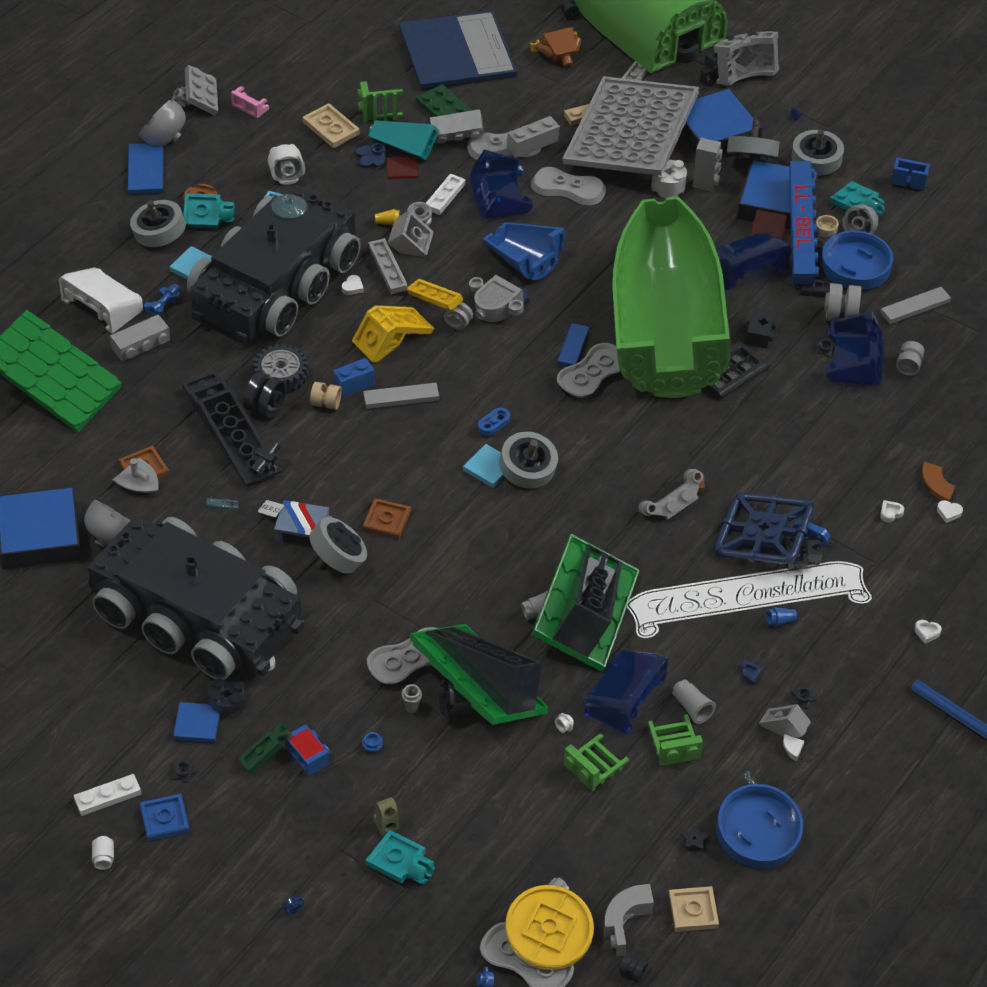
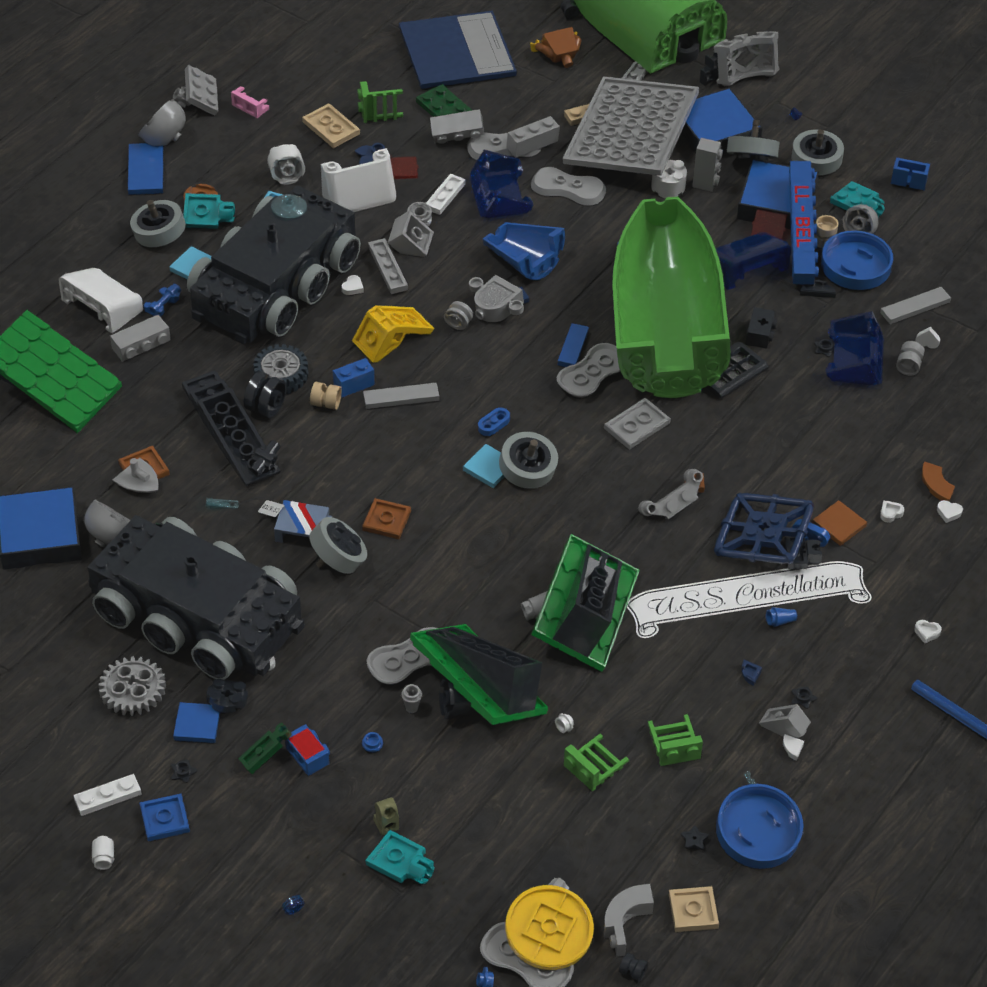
(128, 680): none -> light grey gear
(360, 185): none -> white windscreen
(387, 217): yellow cone -> none
(407, 137): teal slope -> none
(435, 294): yellow plate -> none
(625, 688): clear blue windscreen -> none
(637, 423): none -> light grey tile
(694, 702): light grey plant -> none
(837, 302): light grey wheel -> none
(840, 522): none -> dark orange tile
(928, 338): none -> white tile

